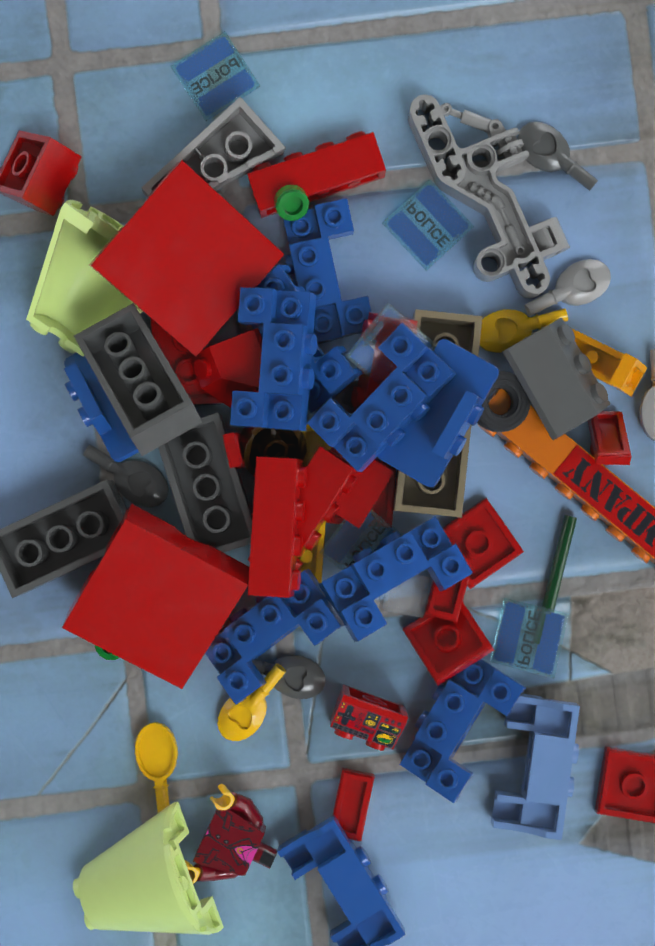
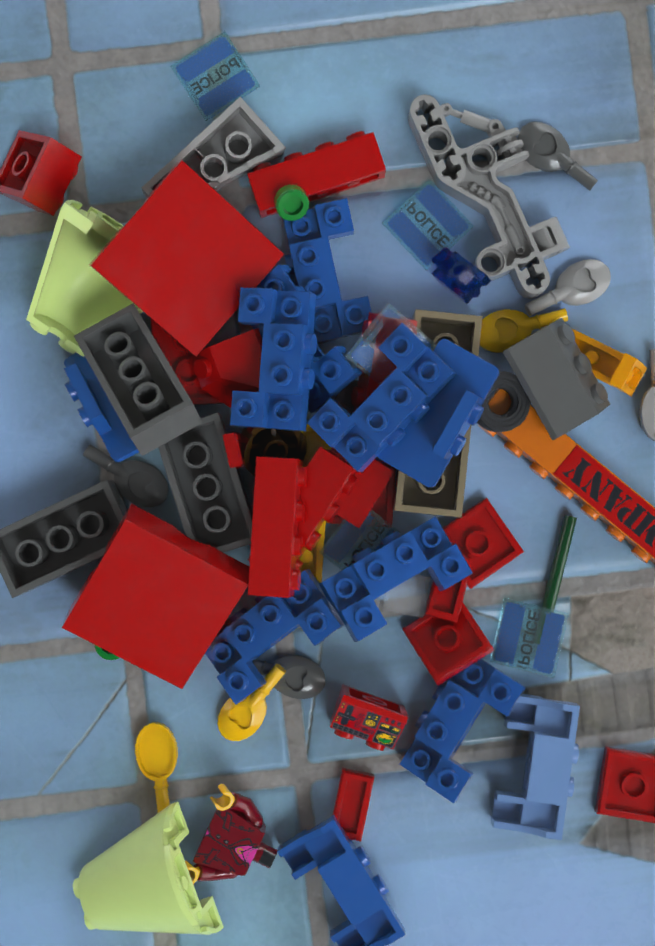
(458, 275): none -> clear blue hips
(609, 439): red tile -> none

